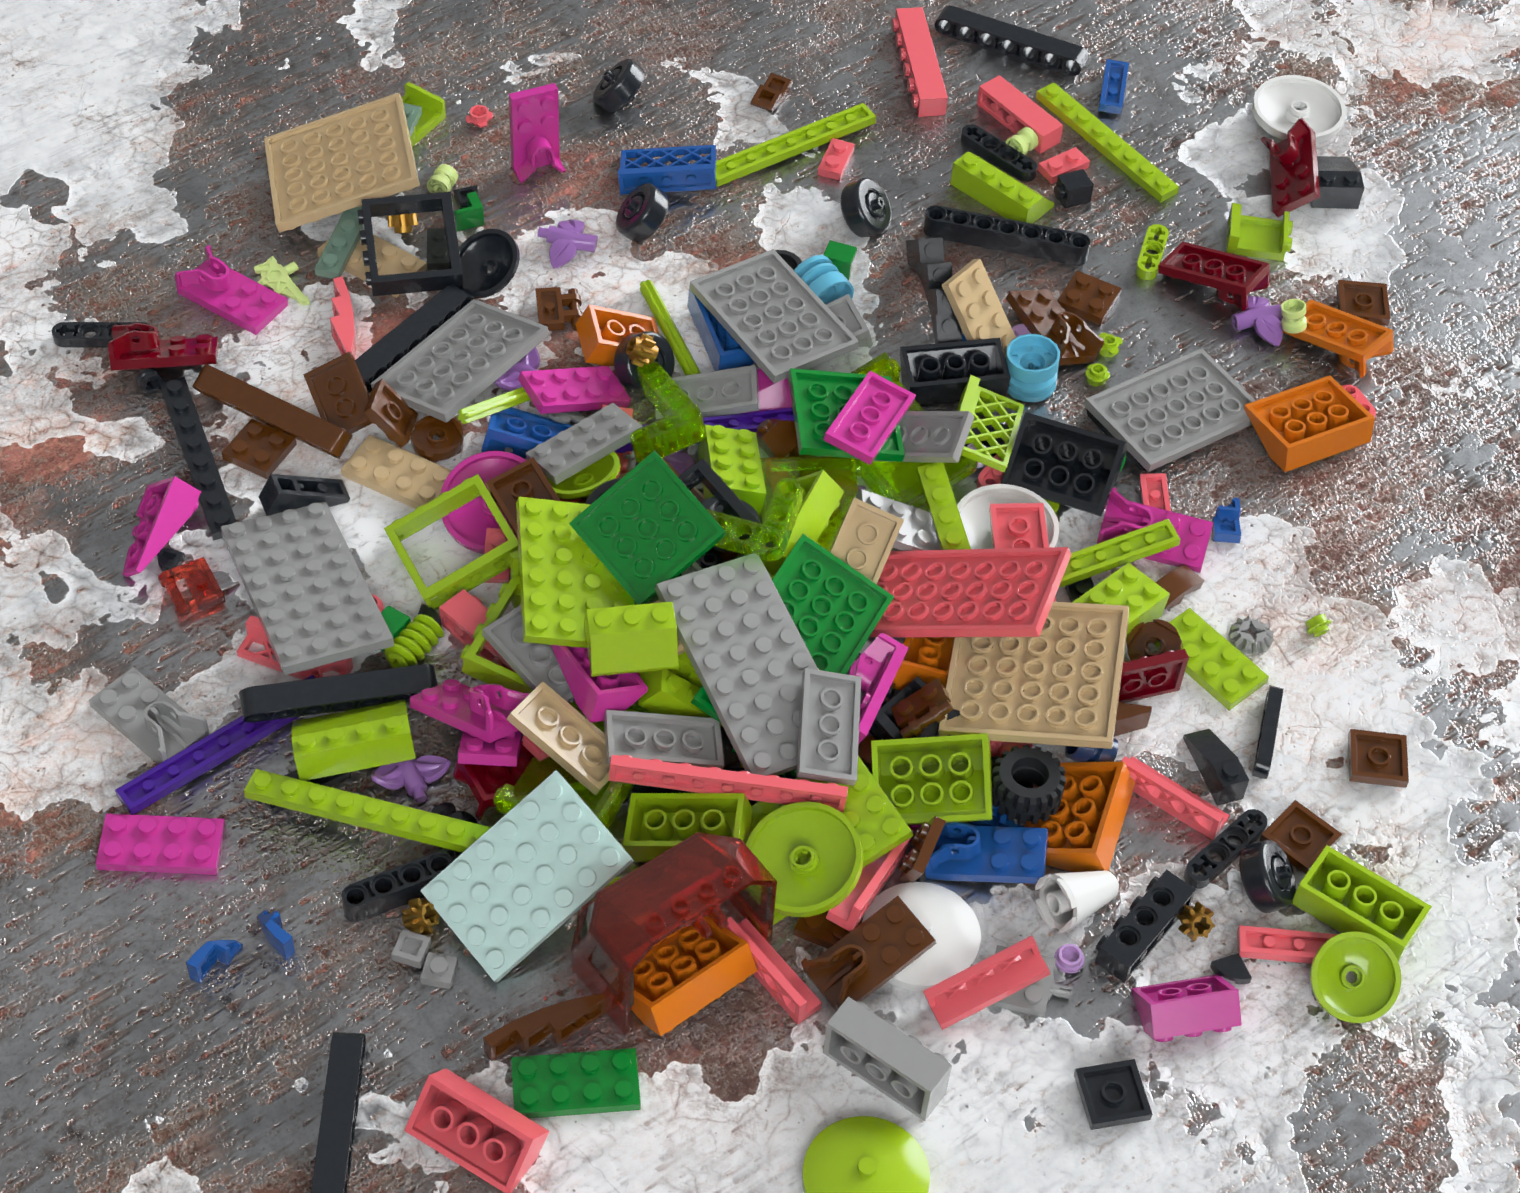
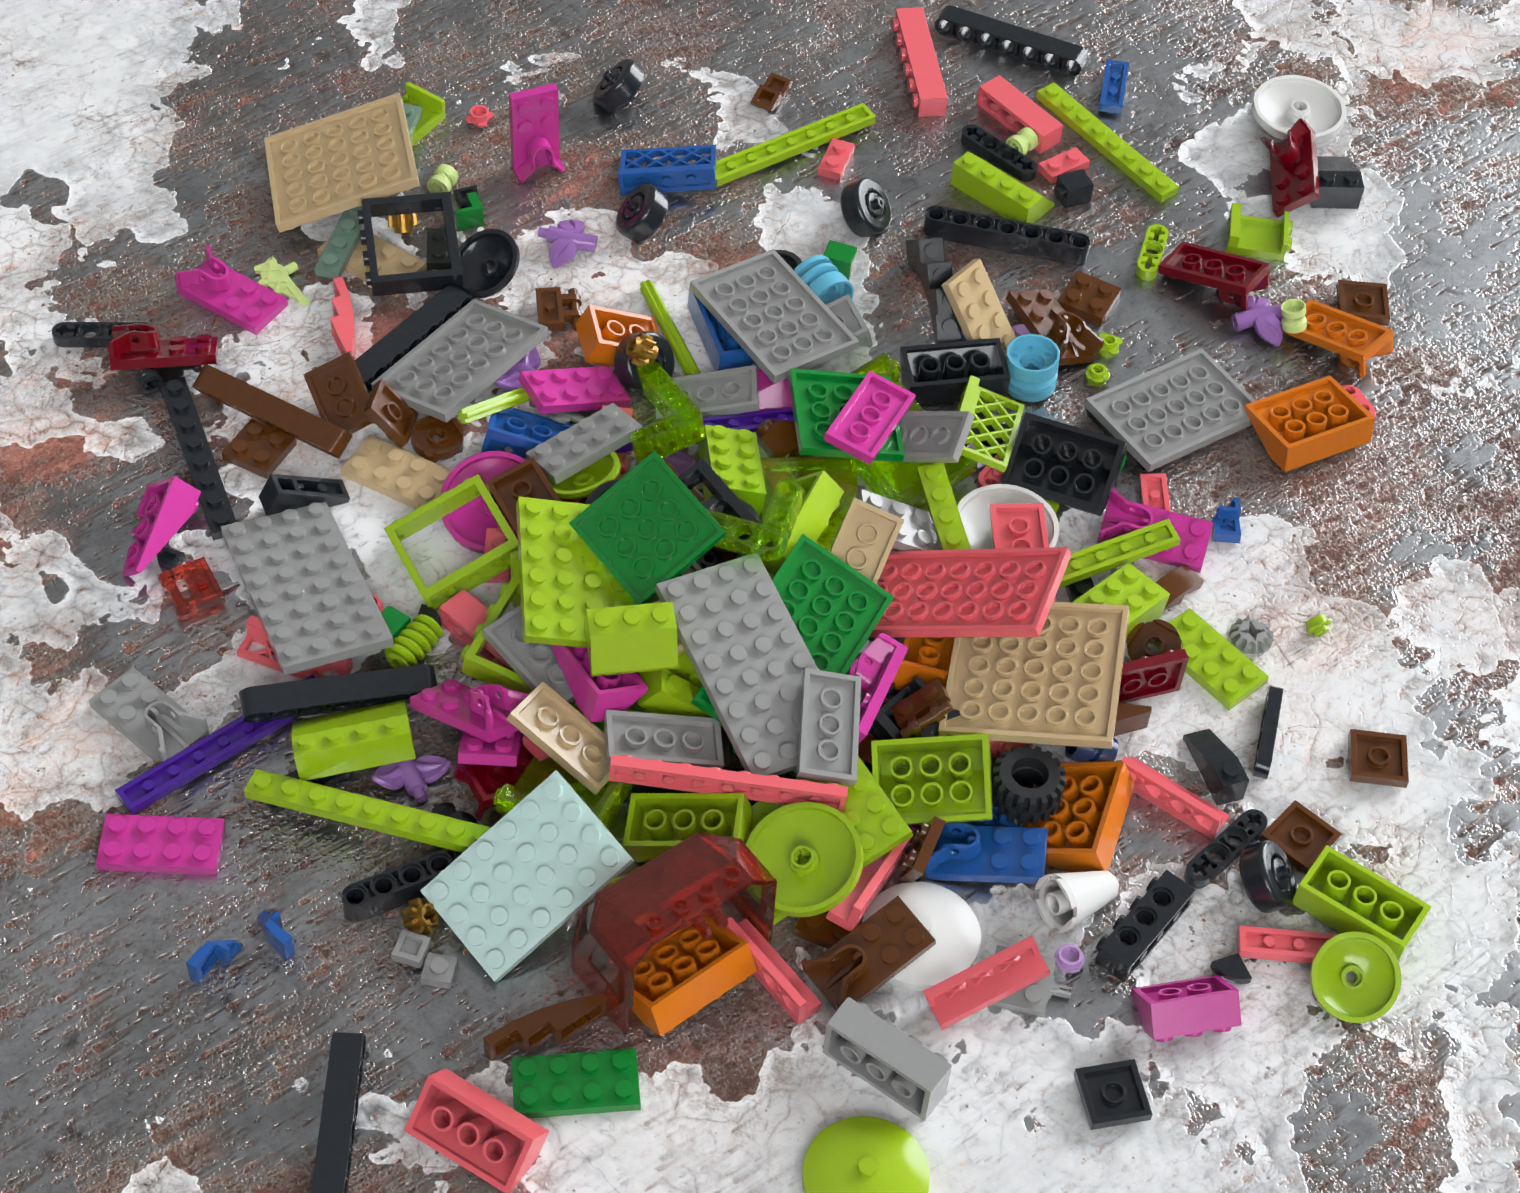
(1196, 921): pearl gold gear -> none

